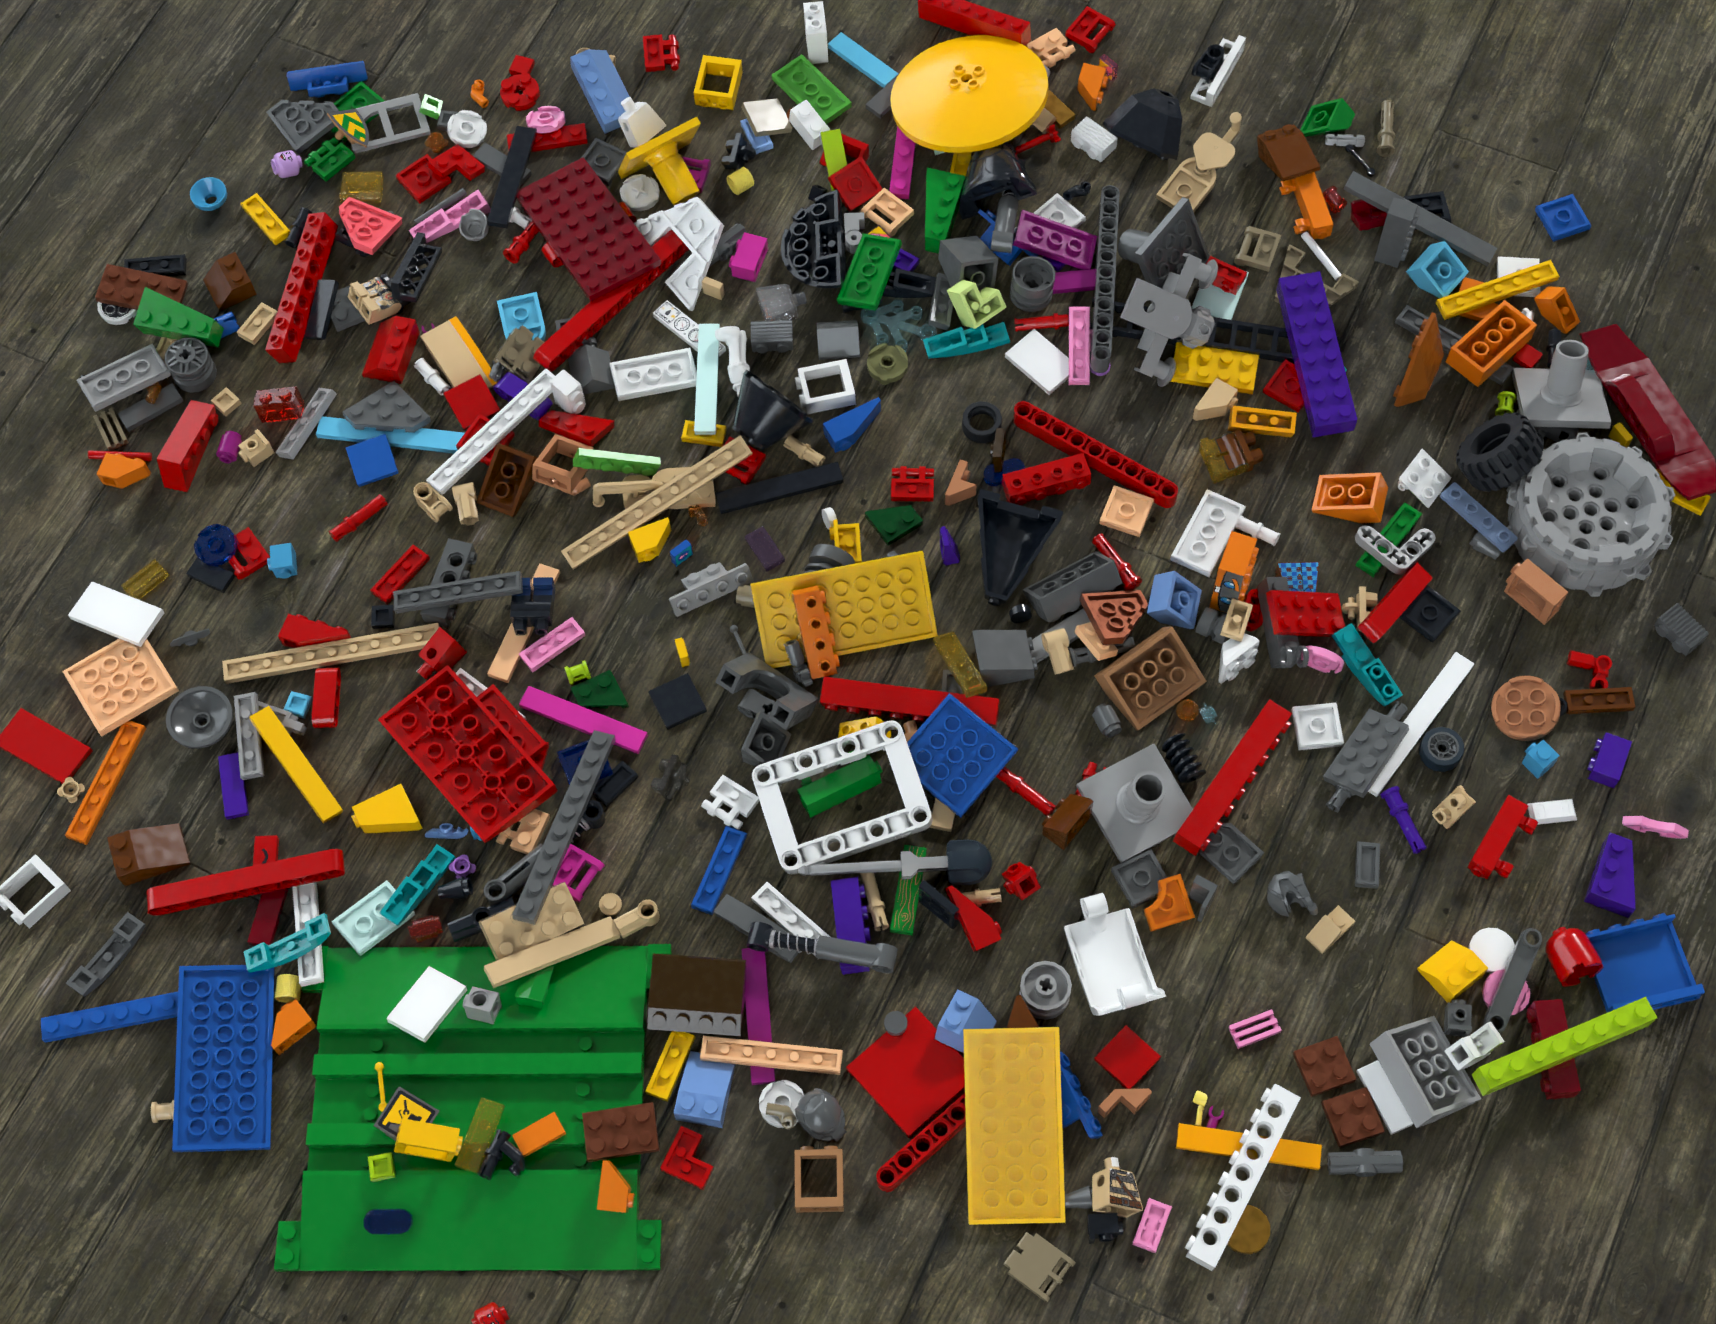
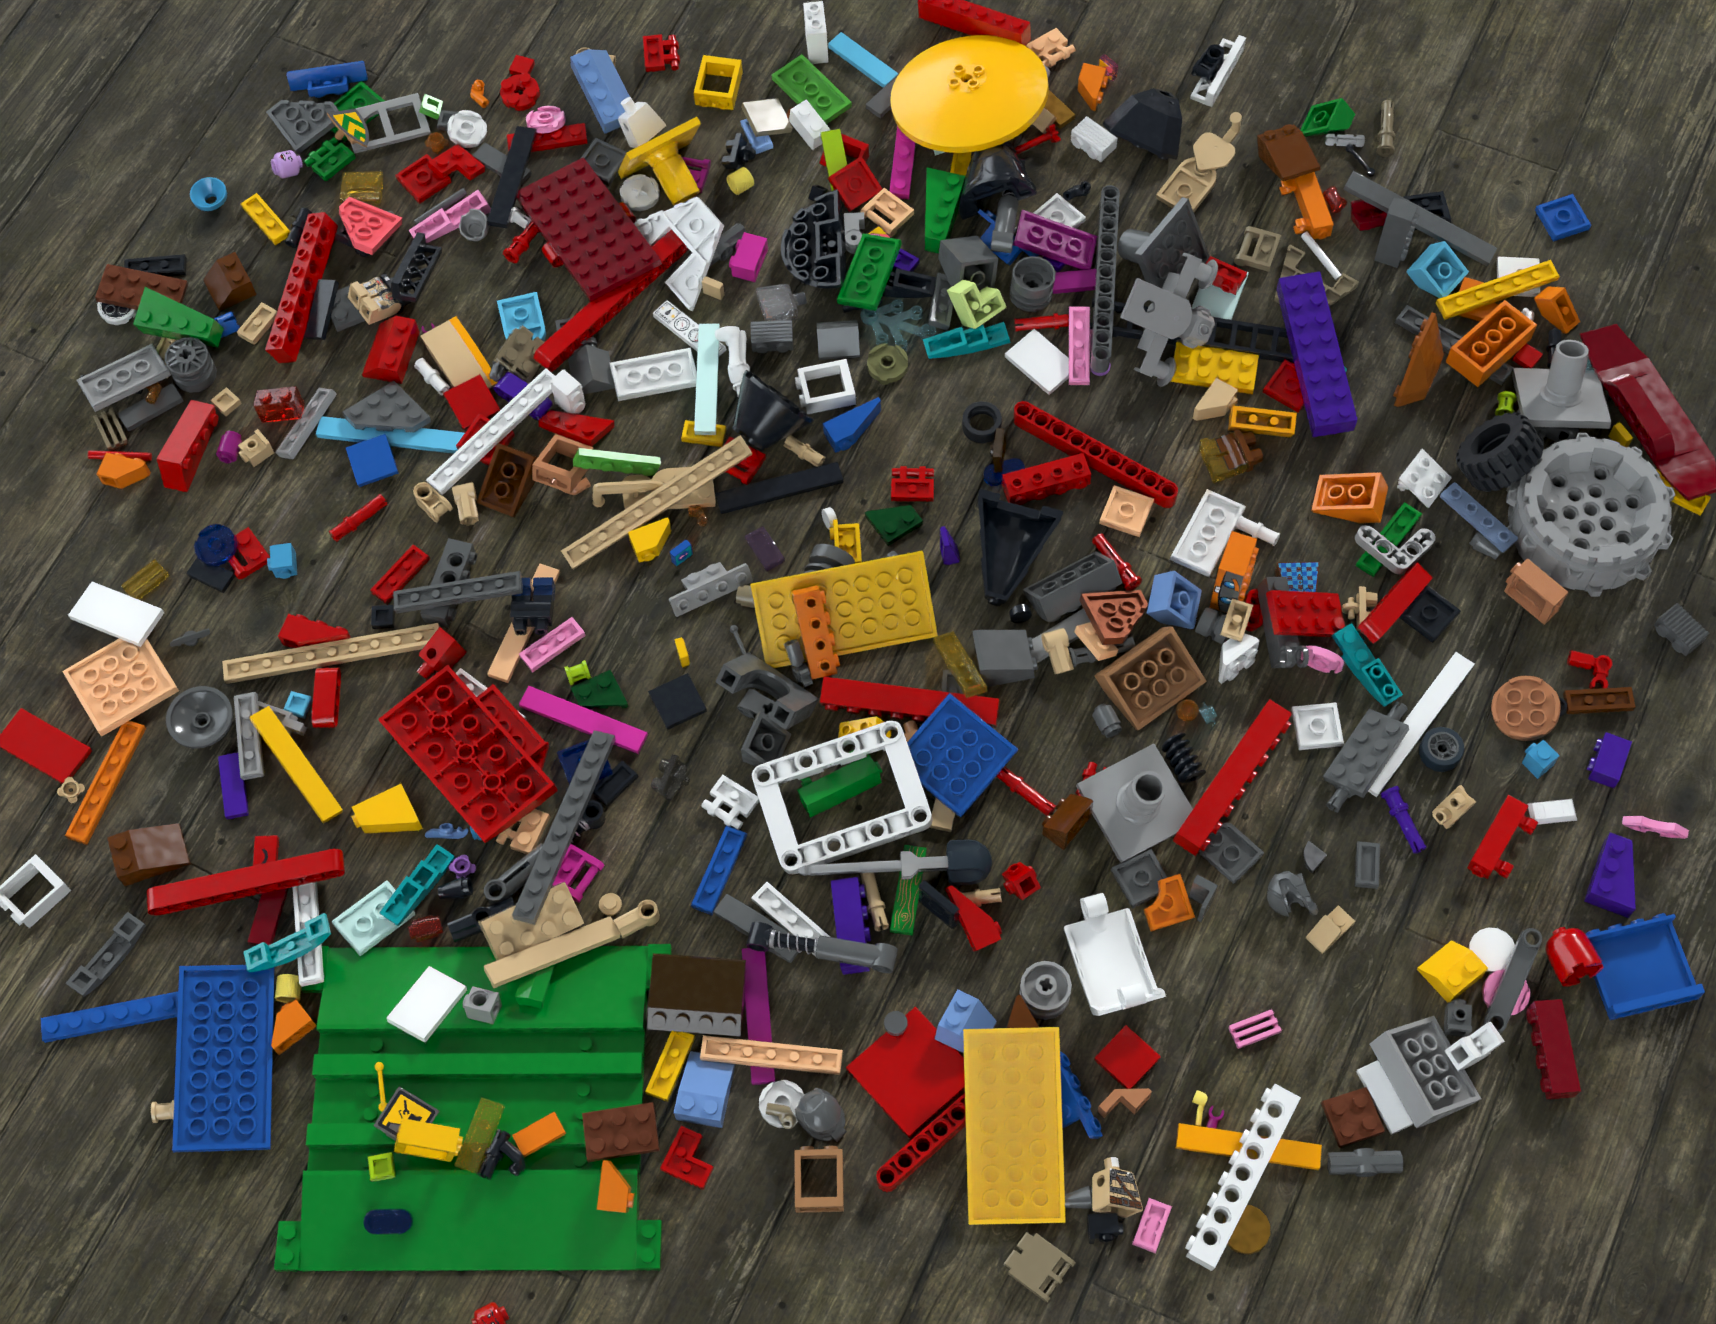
(959, 488): nougat slope -> none
(1085, 25): red plate -> none
(1313, 856): none -> flat silver tile
(1324, 1066): copper plate -> none
(1564, 1046): lime brick -> none

